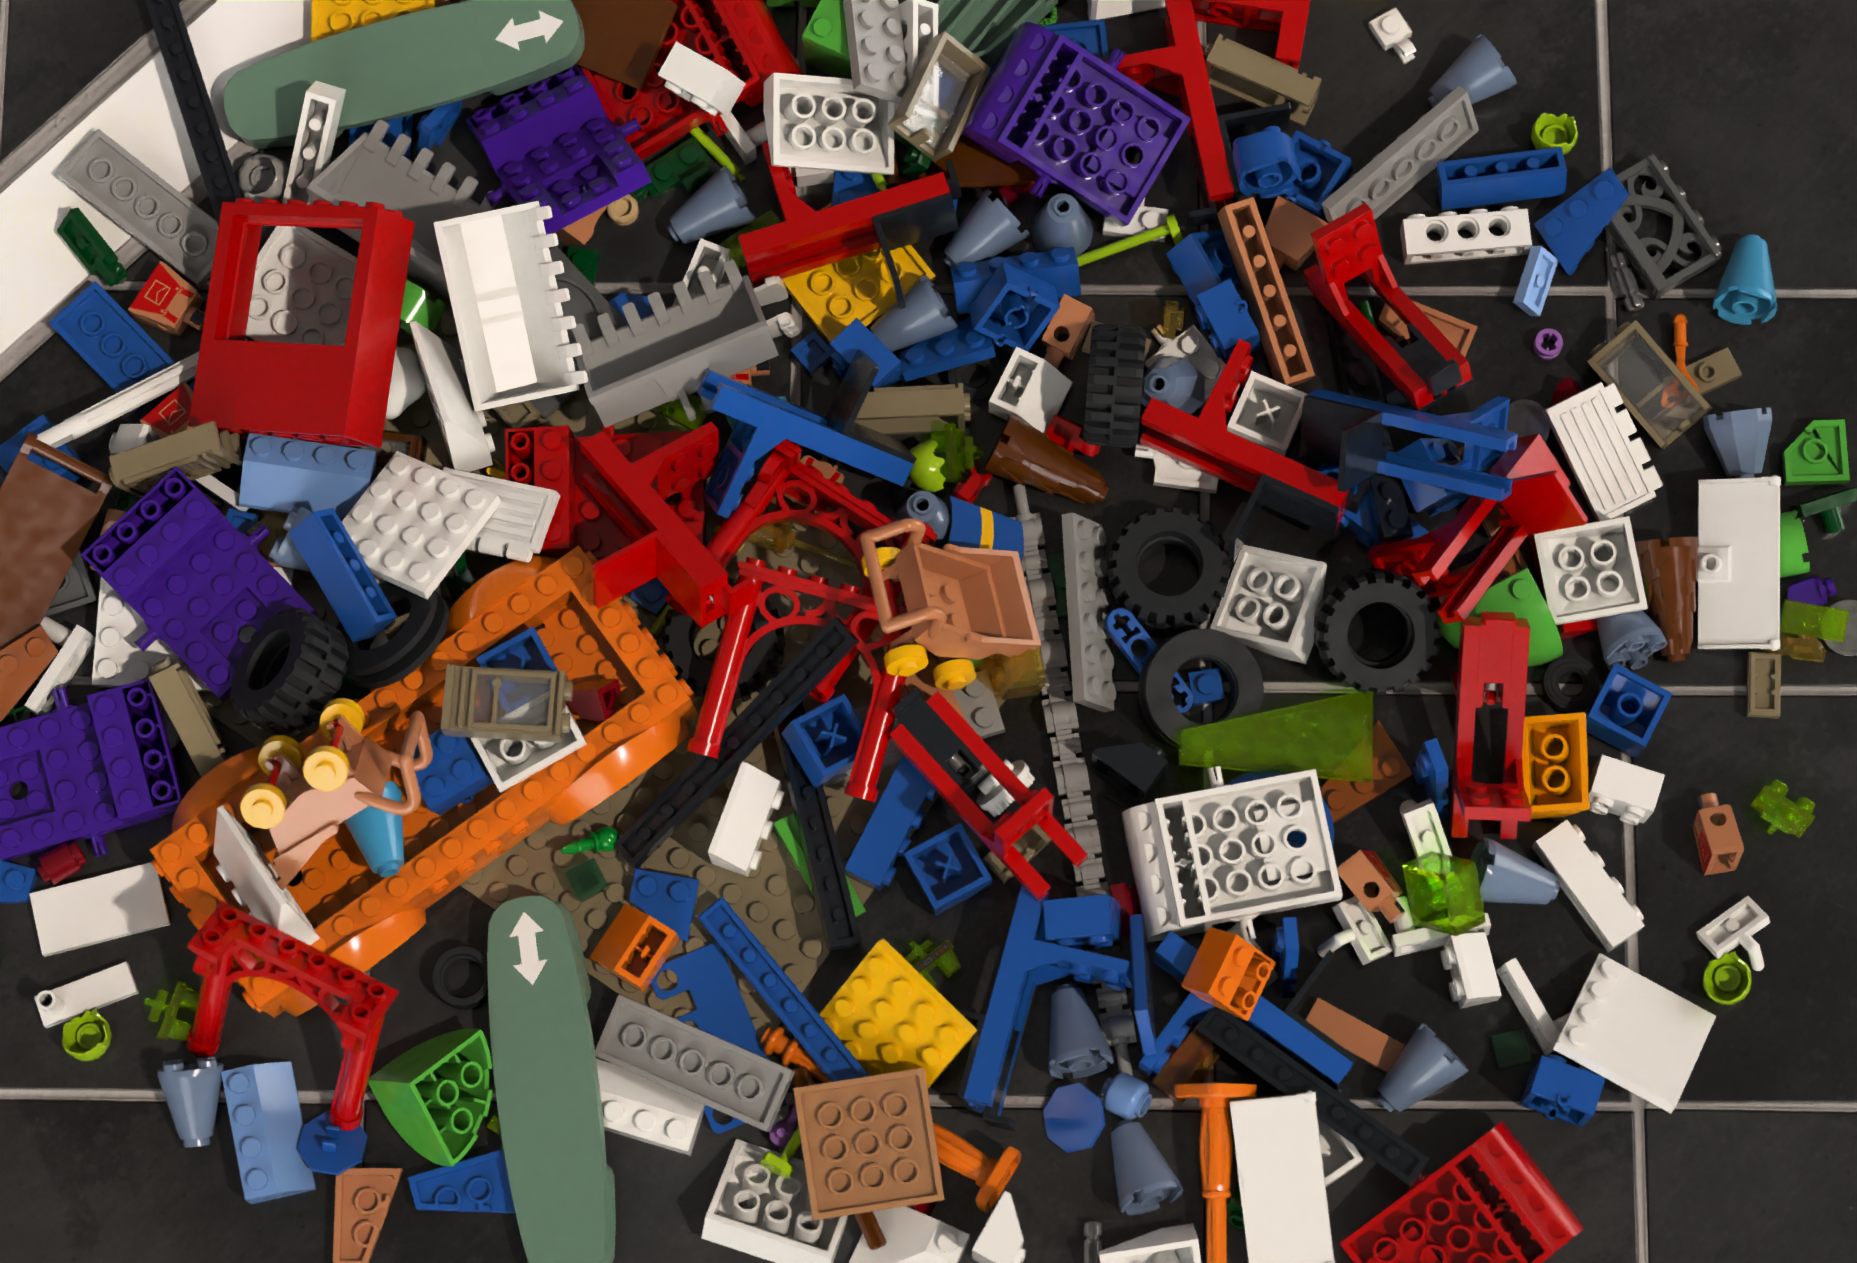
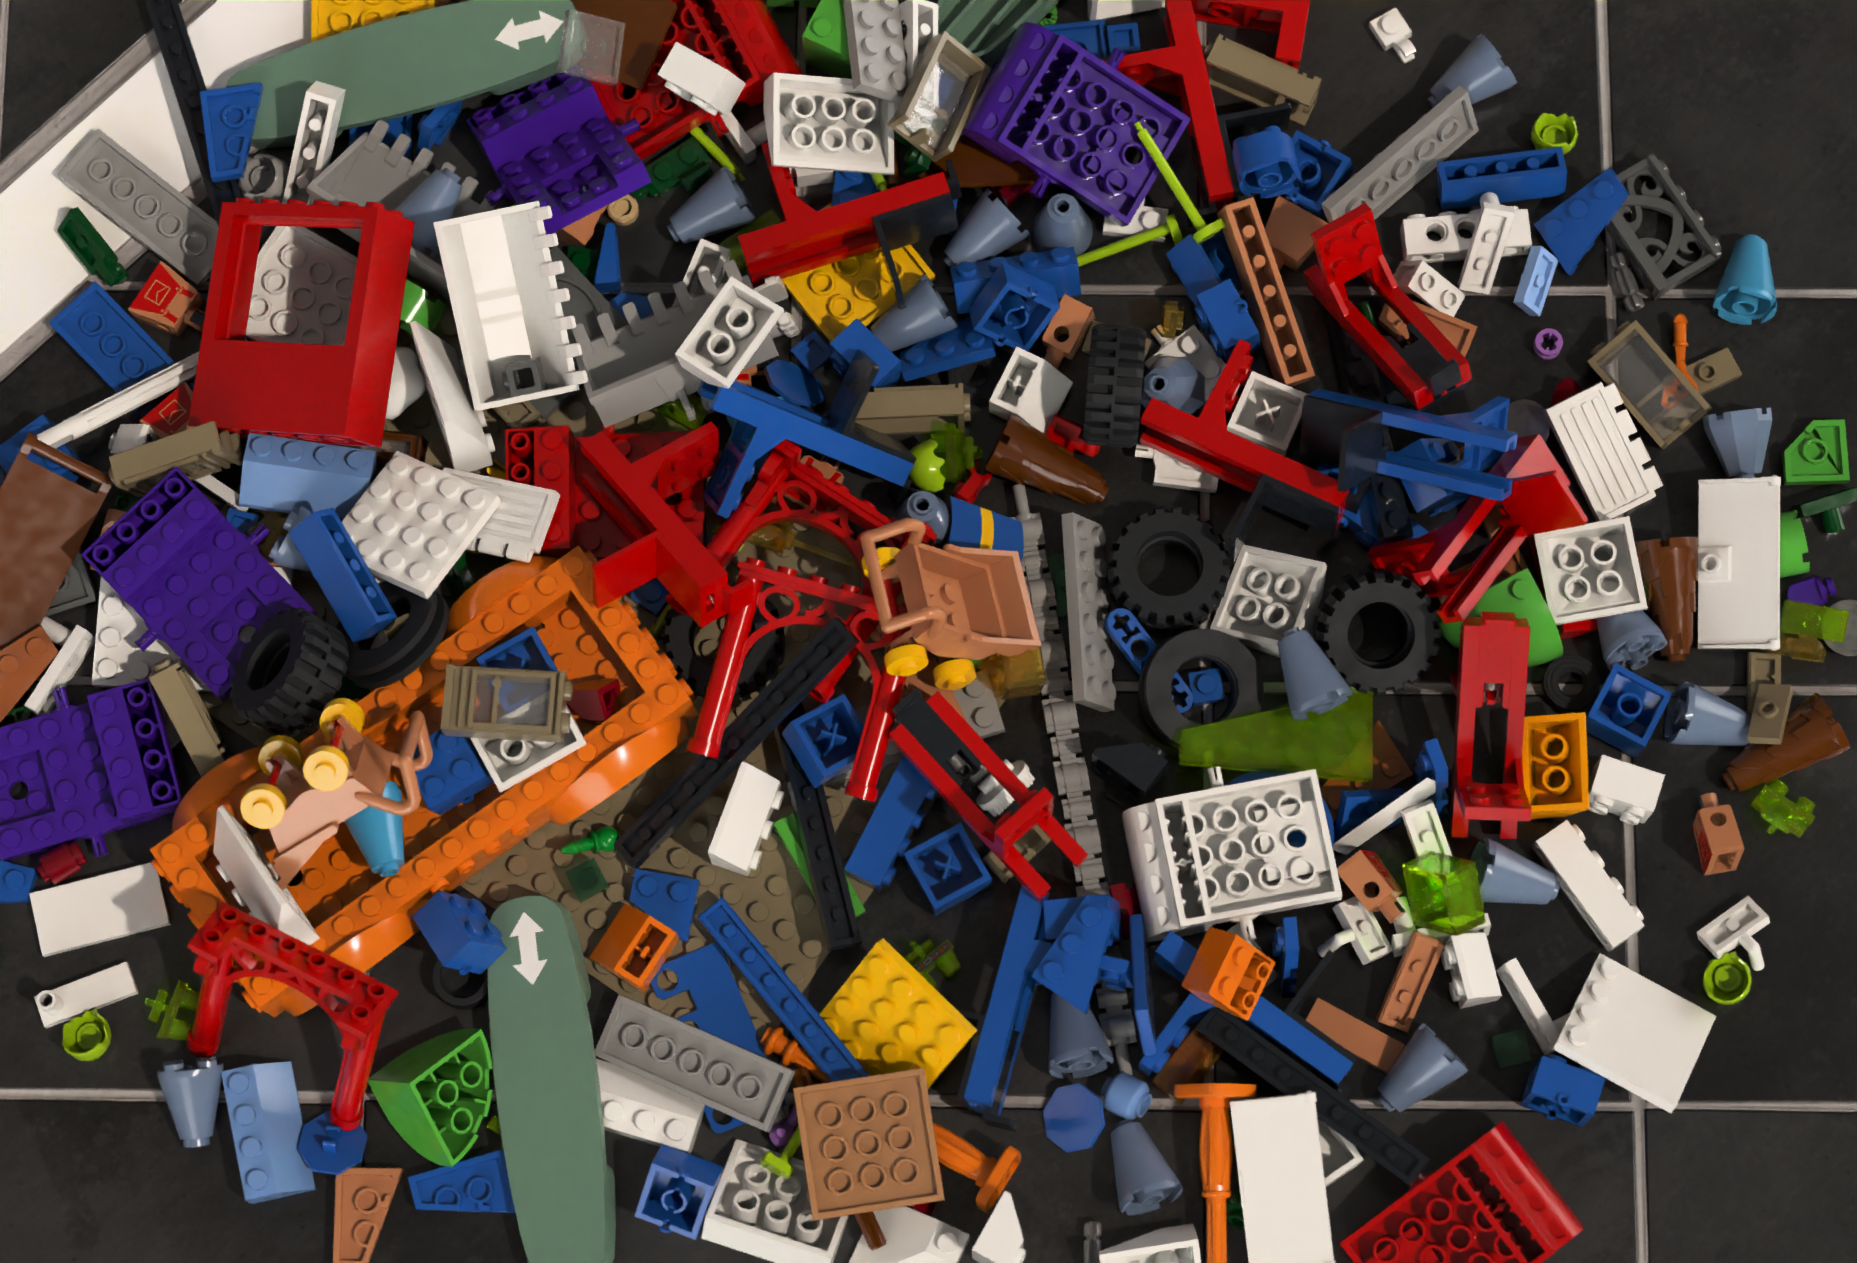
(229, 128): none -> blue wing
(429, 203): none -> sand blue cone
(460, 932): none -> blue brick
(524, 377): none -> dark grey brick
(591, 47): none -> clear tile
(608, 273): none -> blue slope
(678, 1191): none -> blue brick
(728, 334): none -> white slope
(794, 383): none -> blue piece
(1076, 955): none -> blue wing
(1124, 38): none -> blue plate
(1203, 231): none -> lime piece
(1309, 676): none -> sand blue cone
(1360, 805): none -> blue wing
(1384, 817): none -> white sticker
(1410, 981): none -> nougat tile
(1428, 286): none -> white bracket
(1486, 245): none -> white piece
(1704, 719): none -> sand blue cone
(1770, 714): none -> dark tan plate
(1807, 739): none -> reddish brown cone

